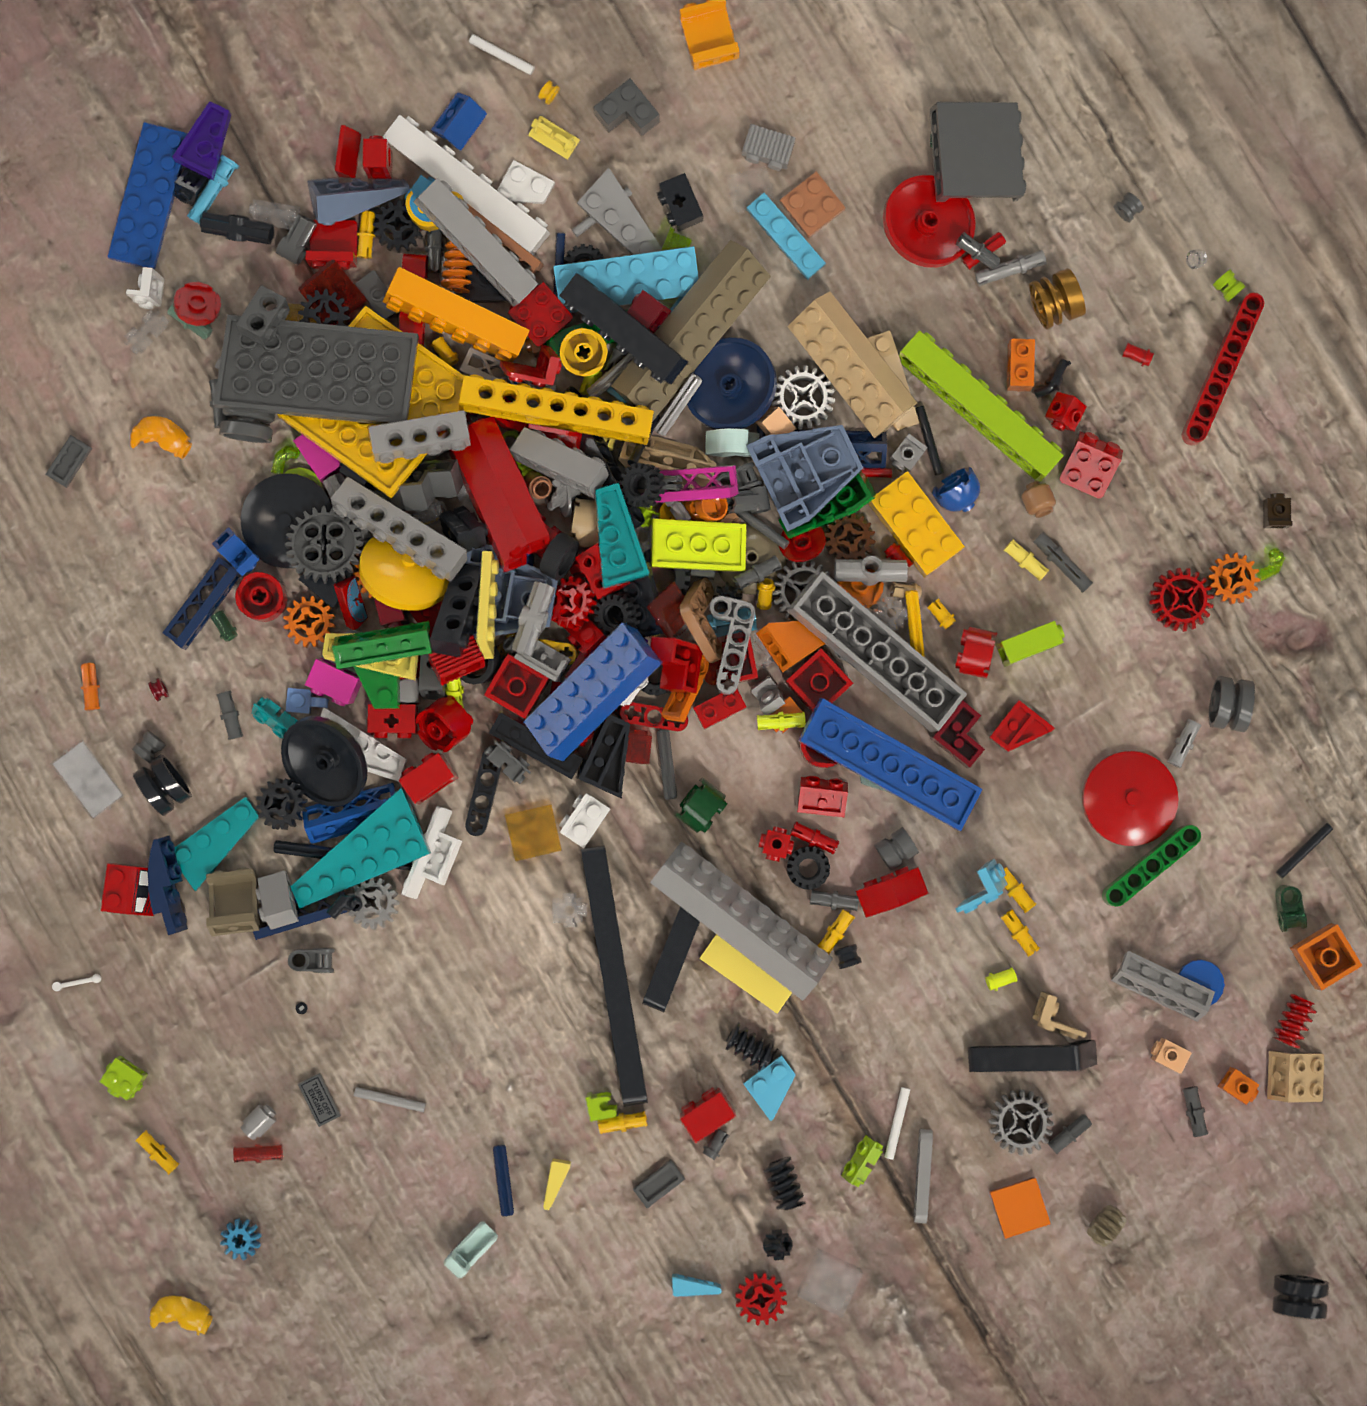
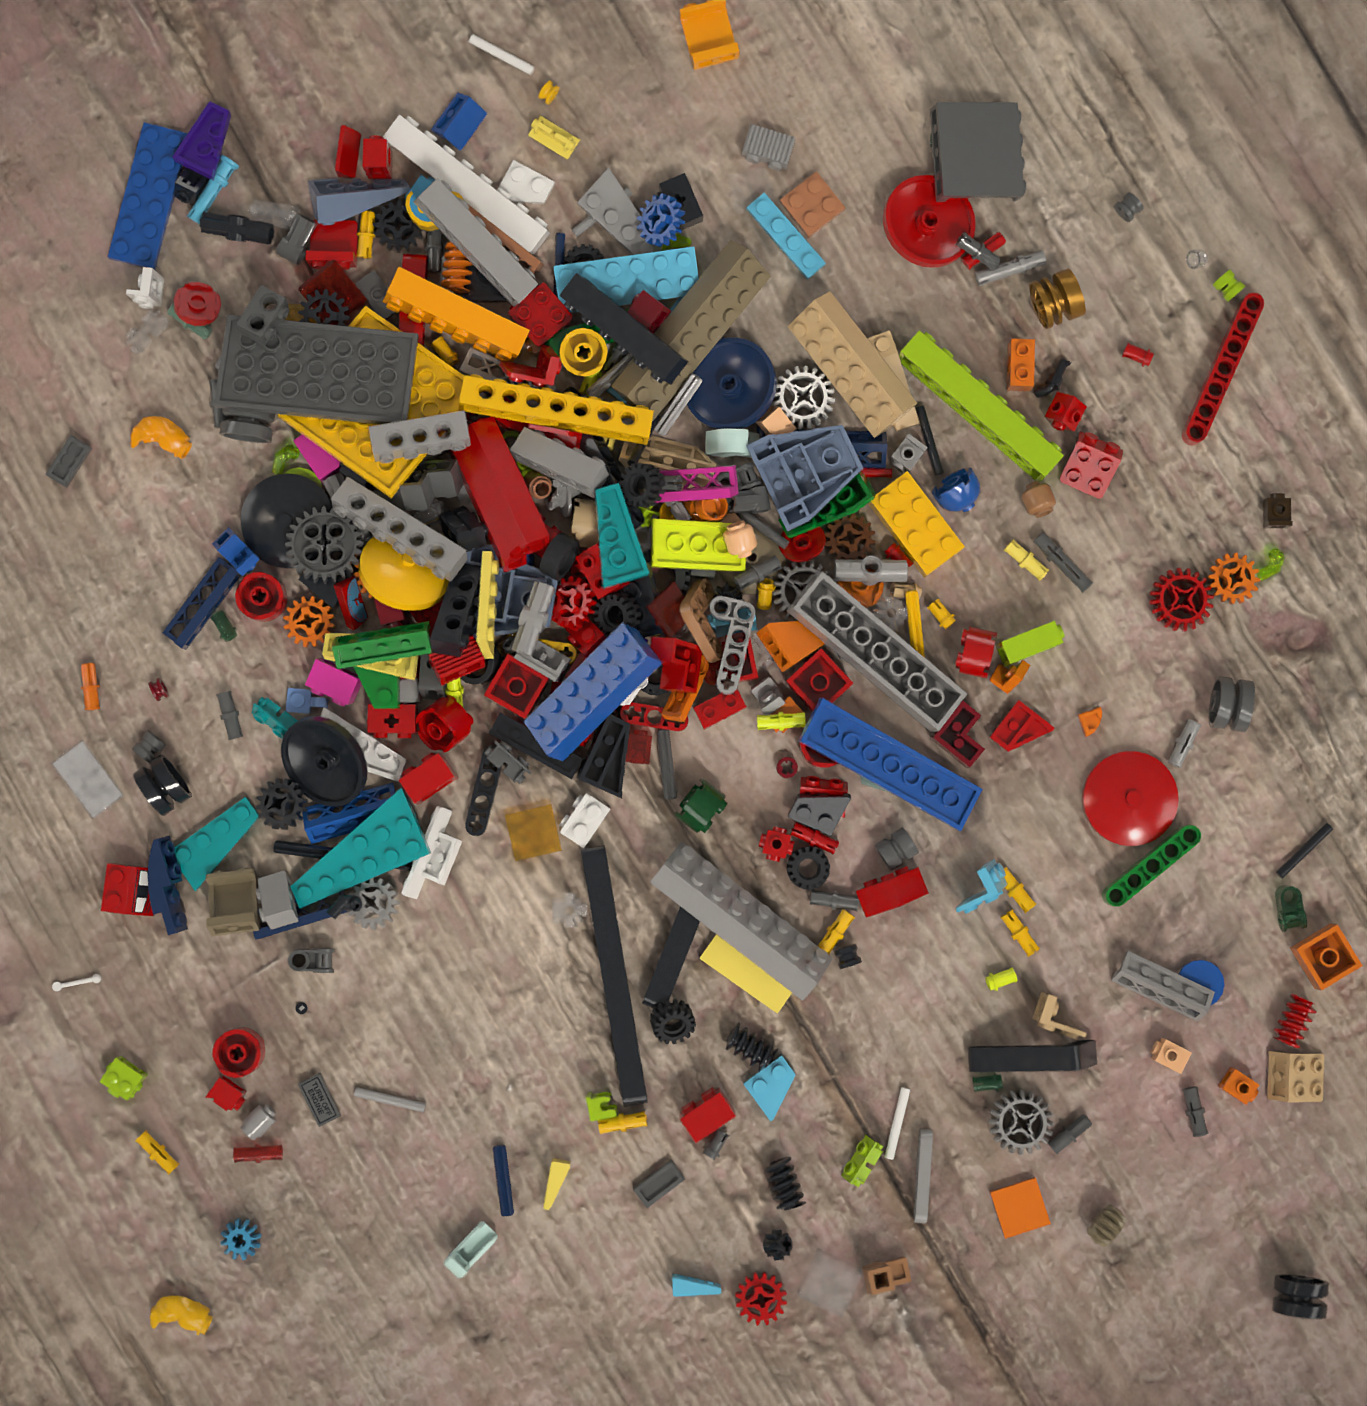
(227, 1060): none -> red brick
(227, 1094): none -> red window
(629, 104): dark grey brick -> none
(660, 220): none -> blue gear
(674, 1031): none -> black tyre
(740, 539): none -> light nougat head
(779, 768): none -> dark red bush
(819, 810): none -> wing
(885, 1275): none -> medium nougat brick
(991, 1082): none -> clear green pin
(1009, 678): none -> orange bracket
(1090, 720): none -> orange tile

